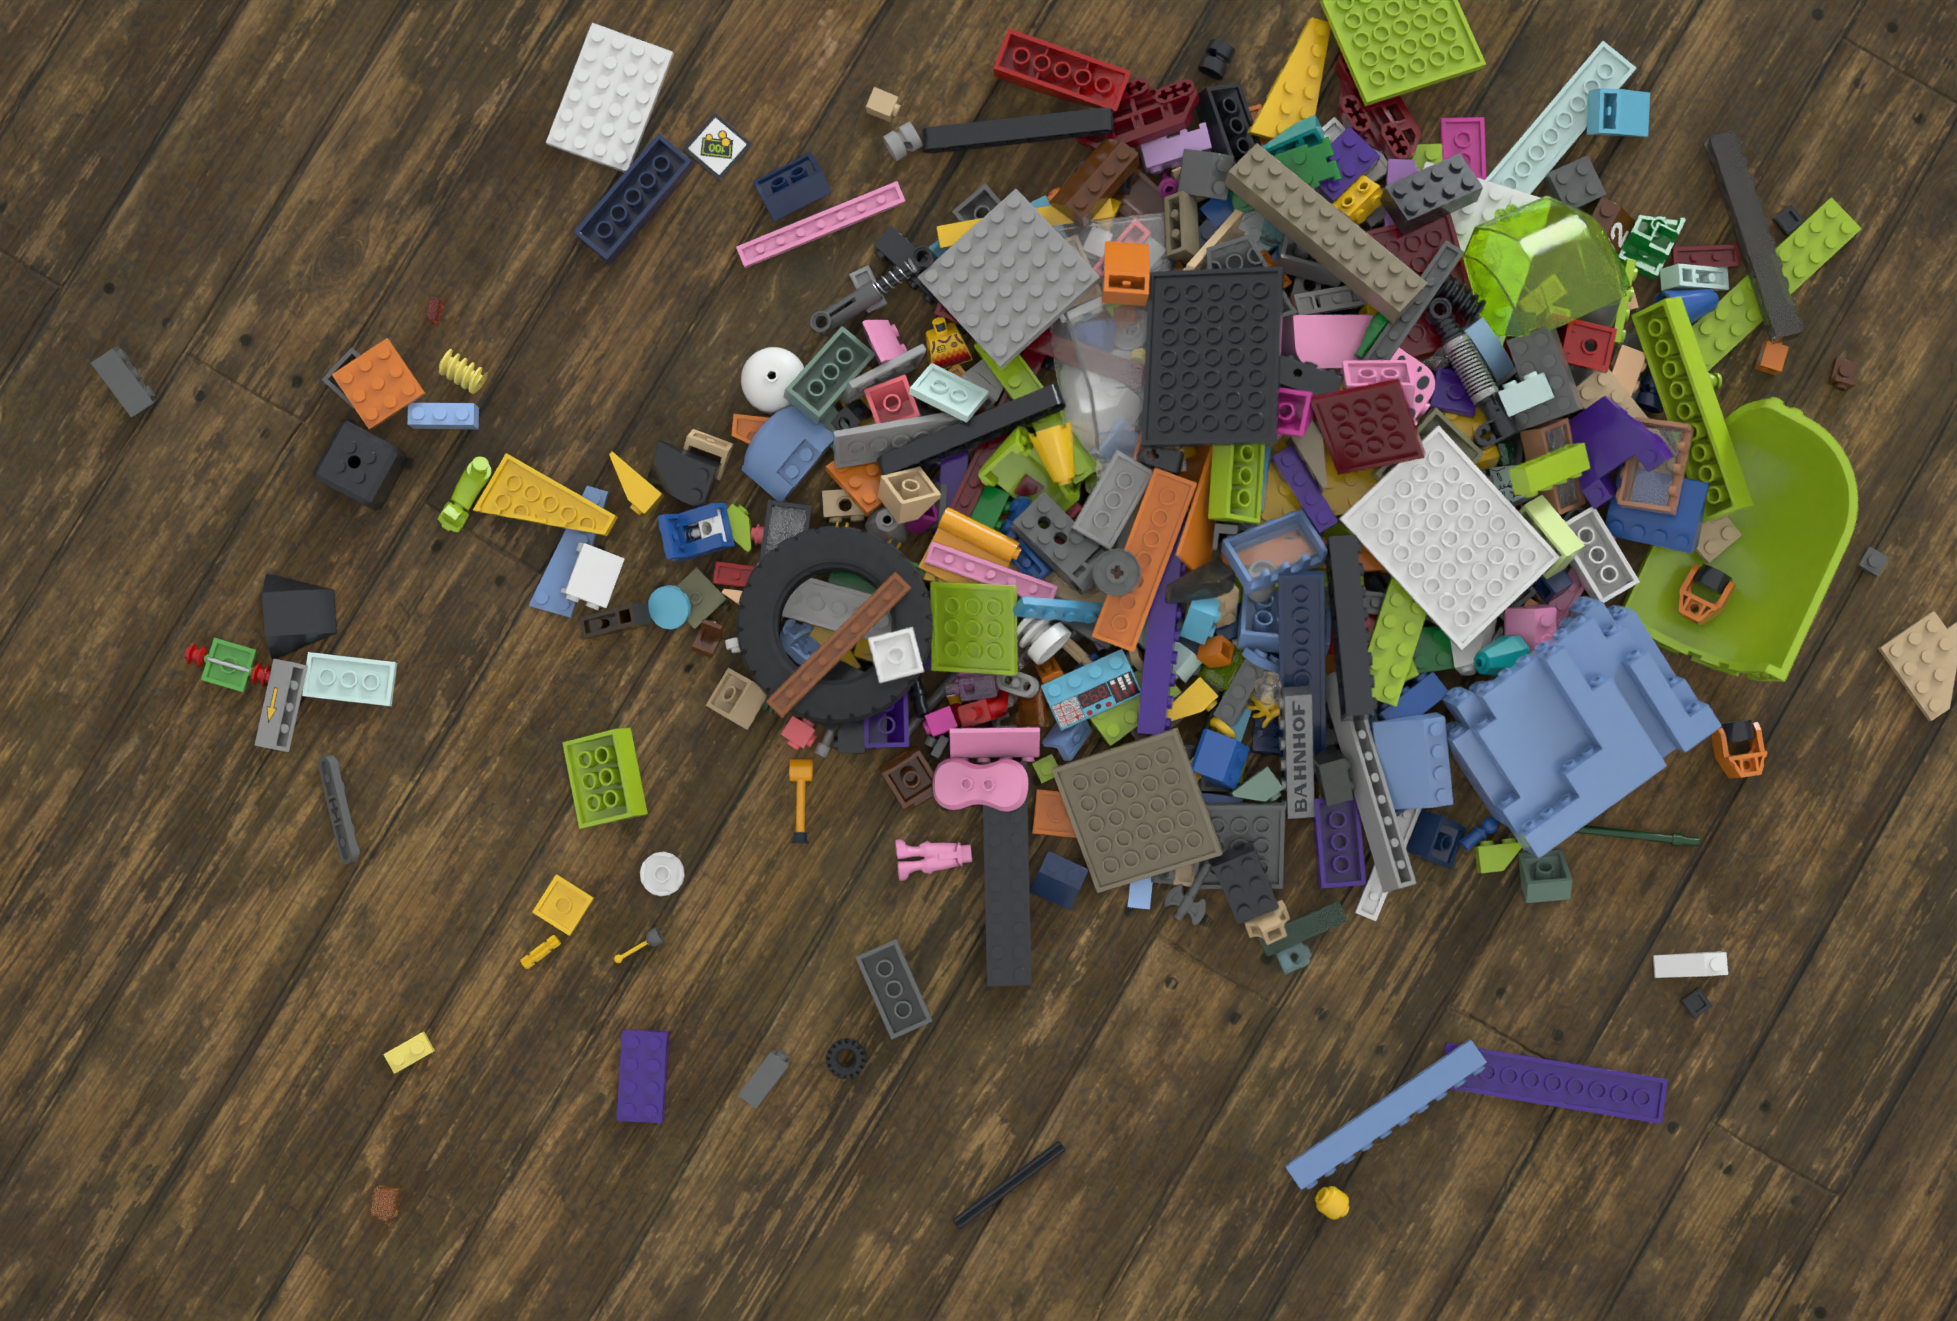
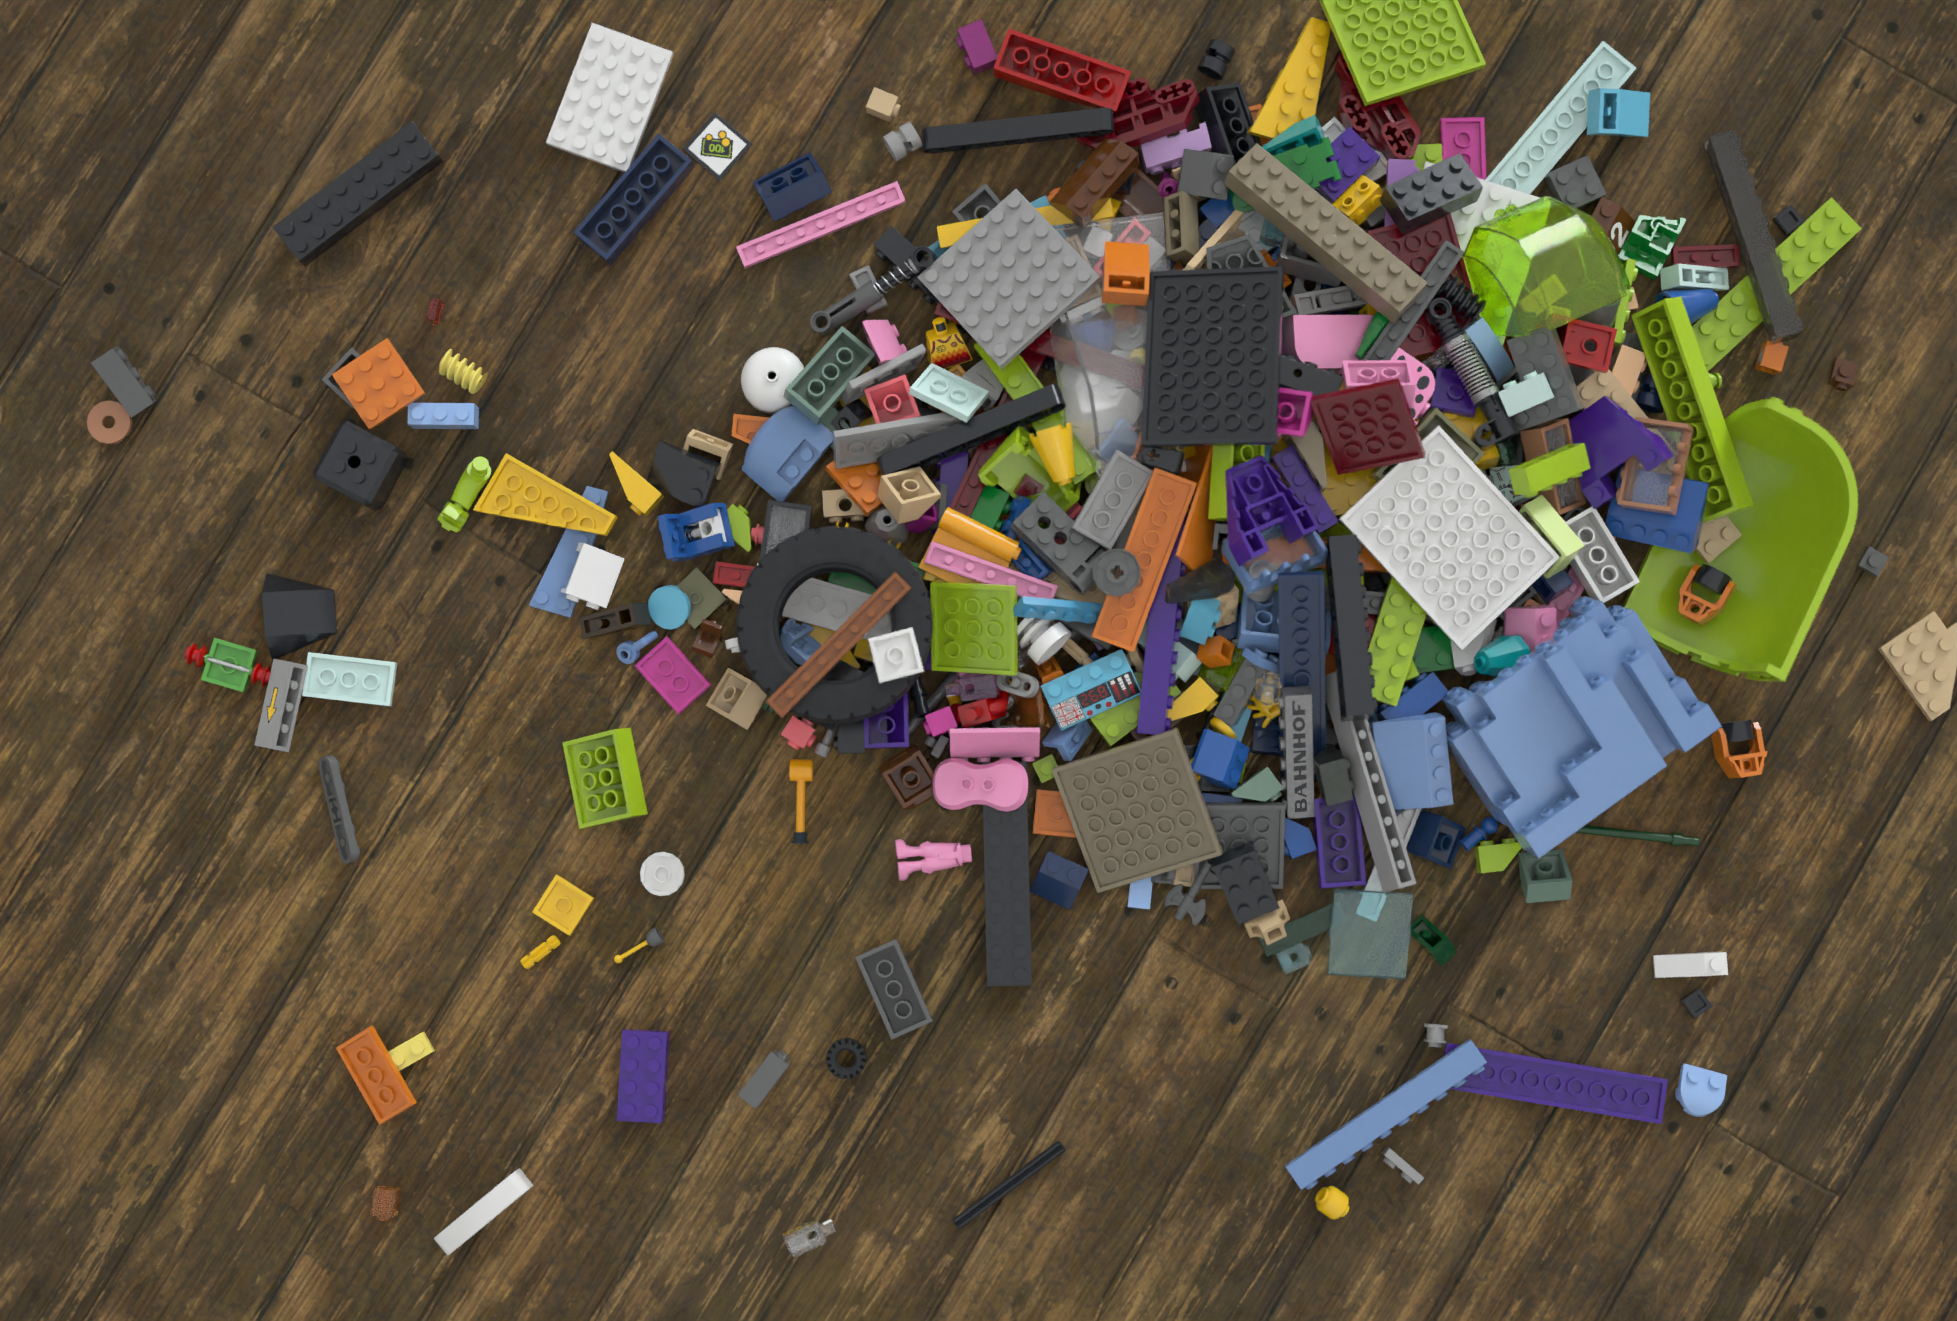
(98, 416): none -> nougat tile
(358, 194): none -> black brick
(376, 1075): none -> orange tile
(483, 1211): none -> white beam
(633, 648): none -> medium blue plate
(672, 675): none -> dark pink tile
(798, 1241): none -> clear torso
(977, 47): none -> magenta brick
(1259, 502): none -> dark purple wedge
(1297, 839): none -> blue slope
(1370, 934): none -> clear light blue piece
(1394, 1160): none -> light grey plate
(1432, 940): none -> dark green slope
(1435, 1034): none -> light grey brick
(1700, 1090): none -> light blue slope

